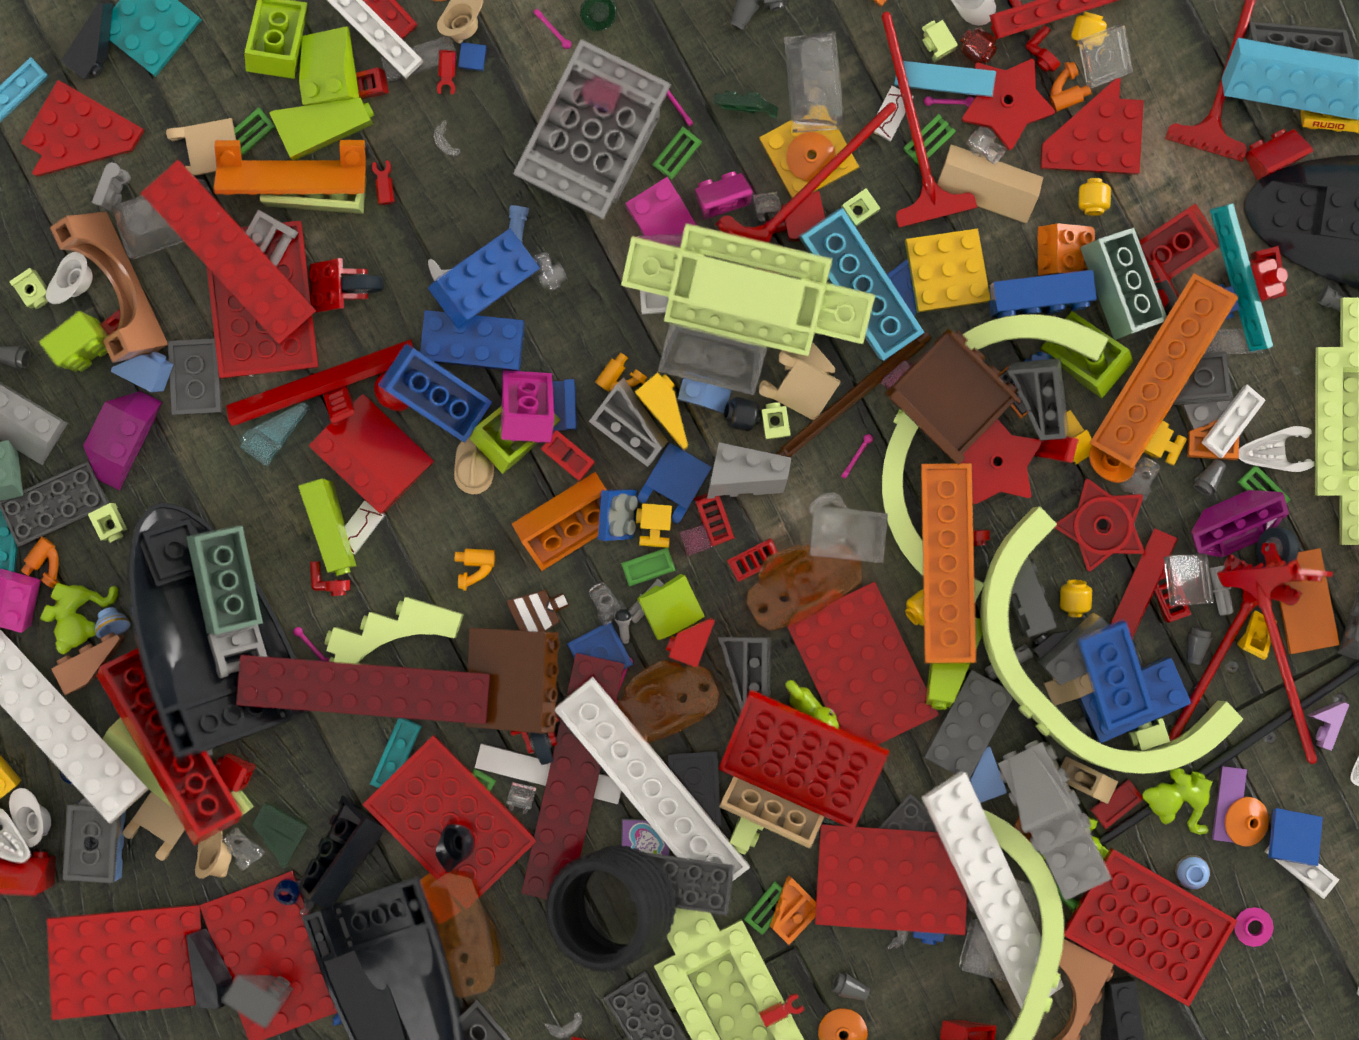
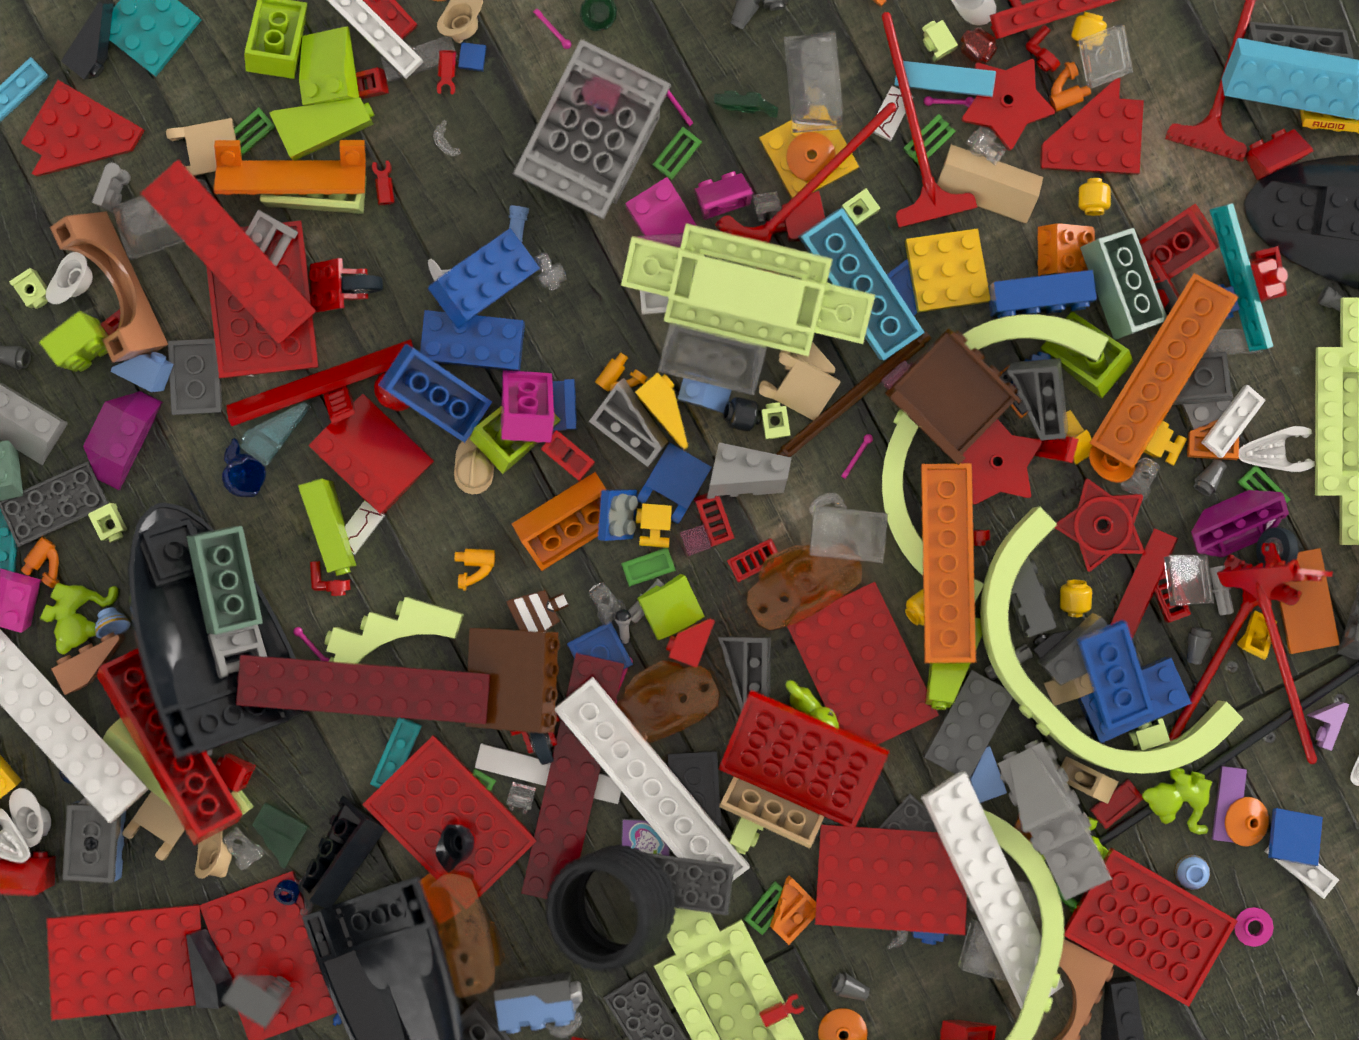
(242, 473): none -> clear blue hair
(537, 1001): none -> piece

